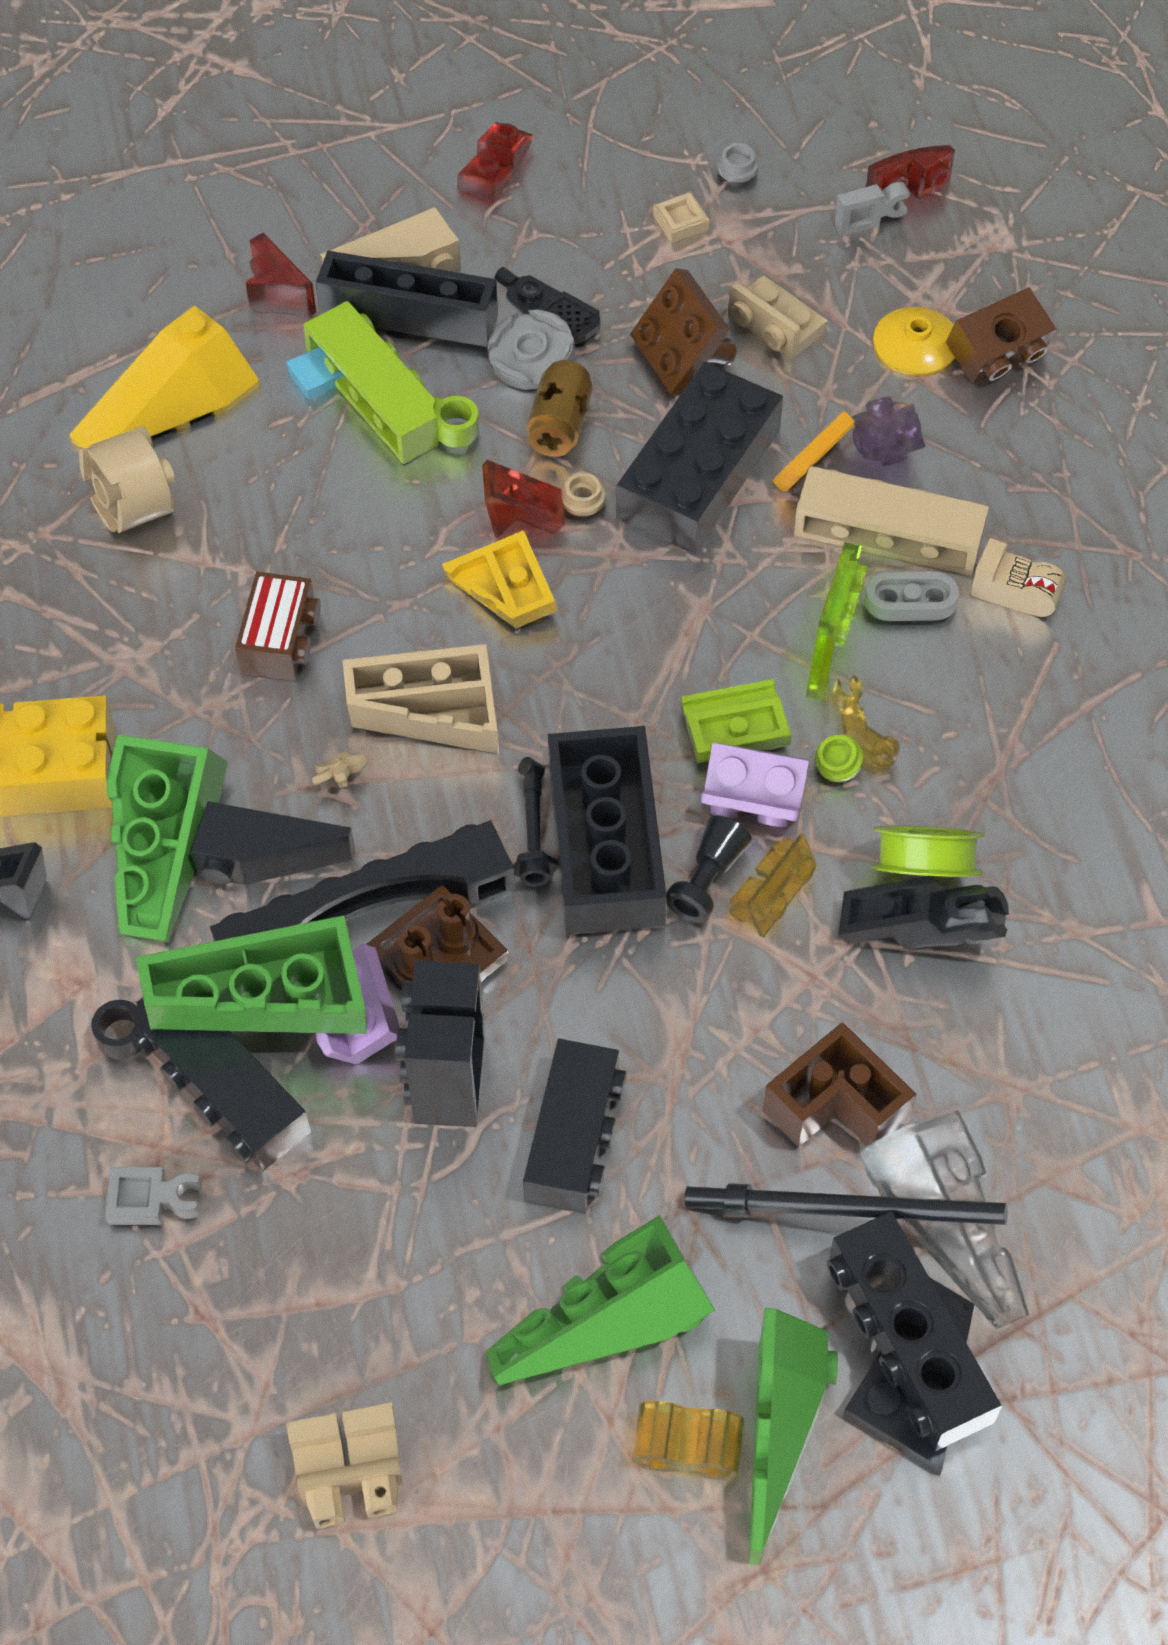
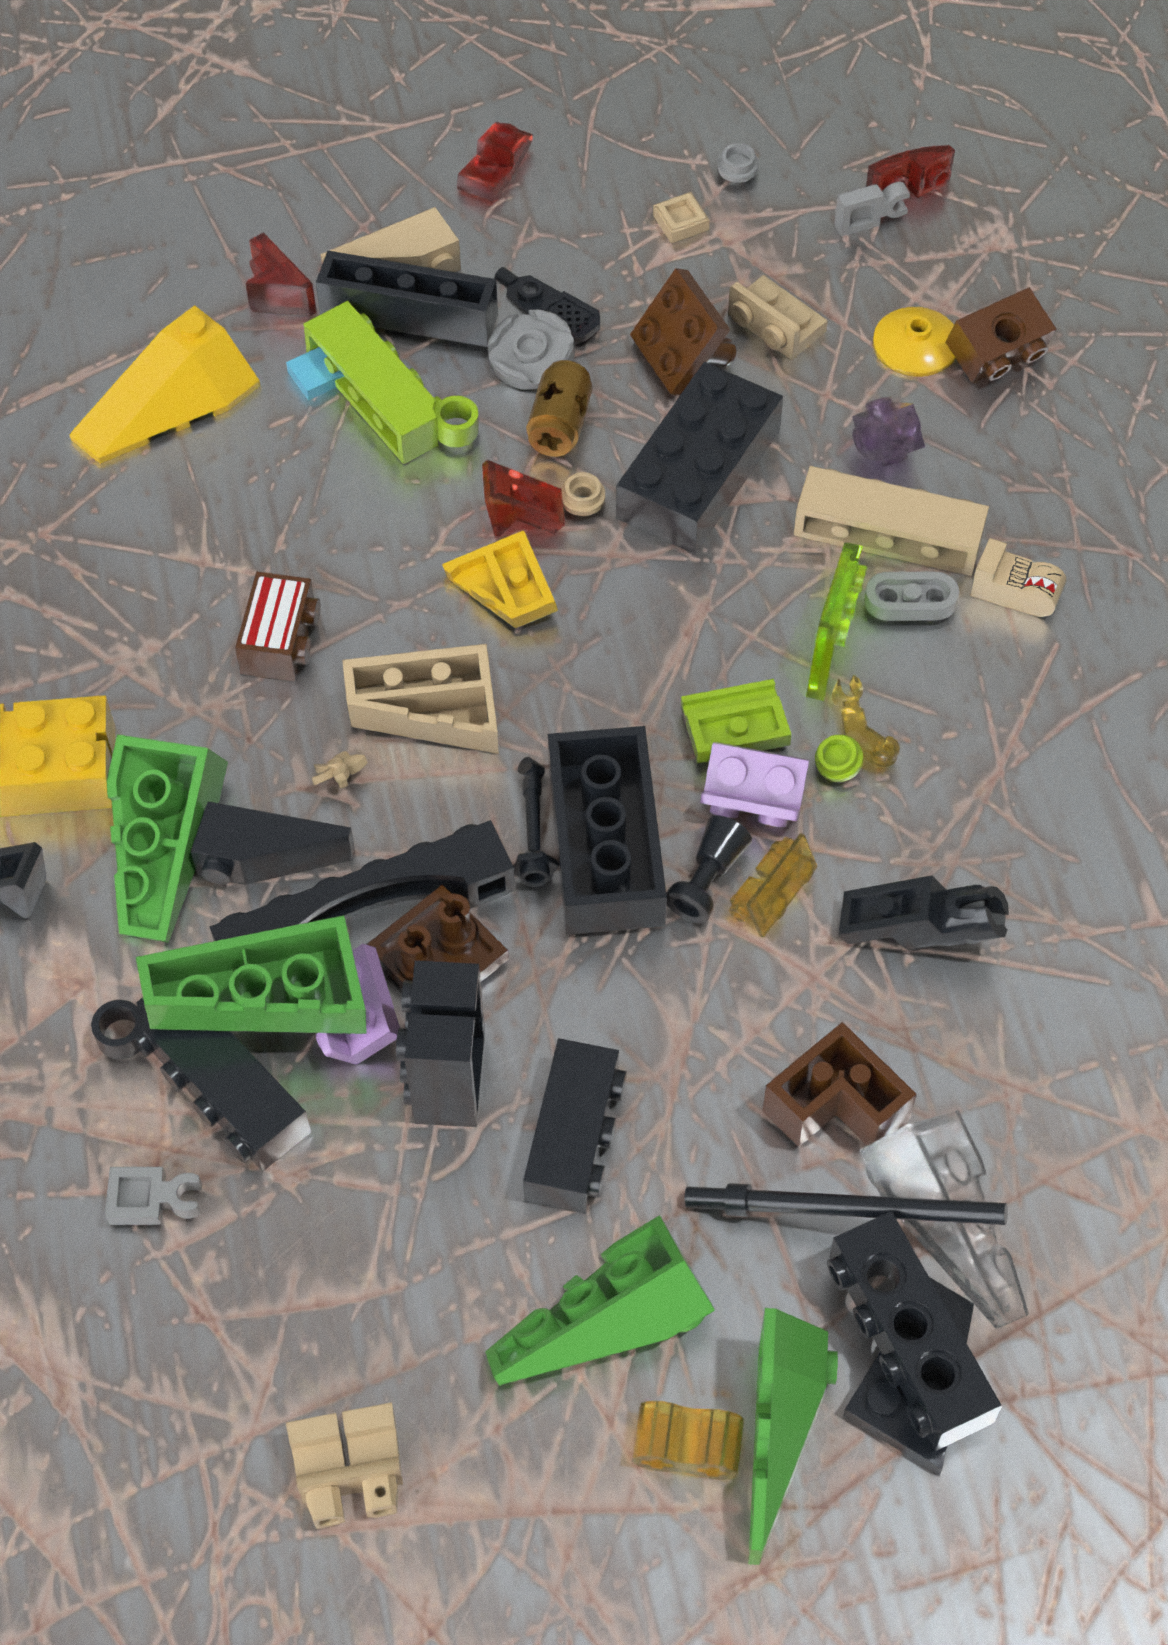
(128, 480): tan brick -> none
(813, 452): light orange tile -> none
(928, 851): lime wheel -> none

